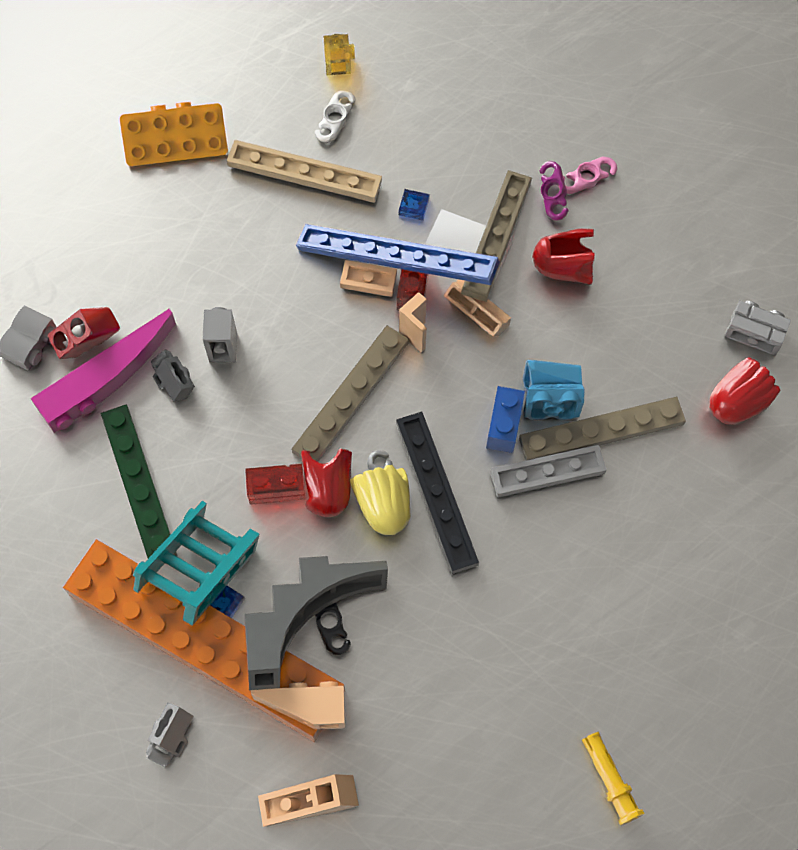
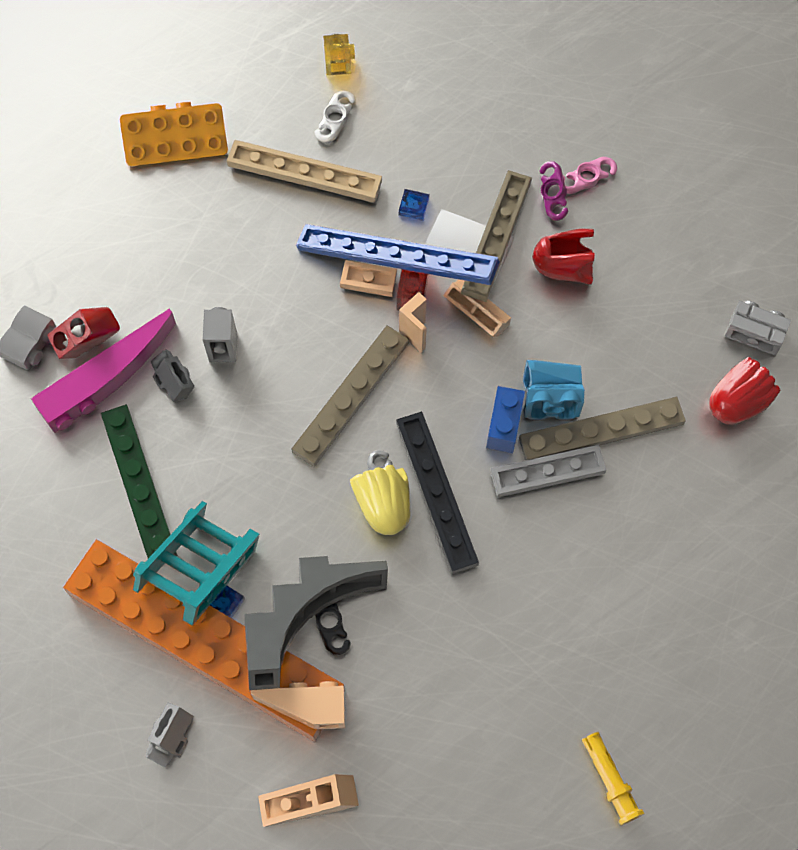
(275, 484): clear red brick -> none
(328, 483): red hair -> none

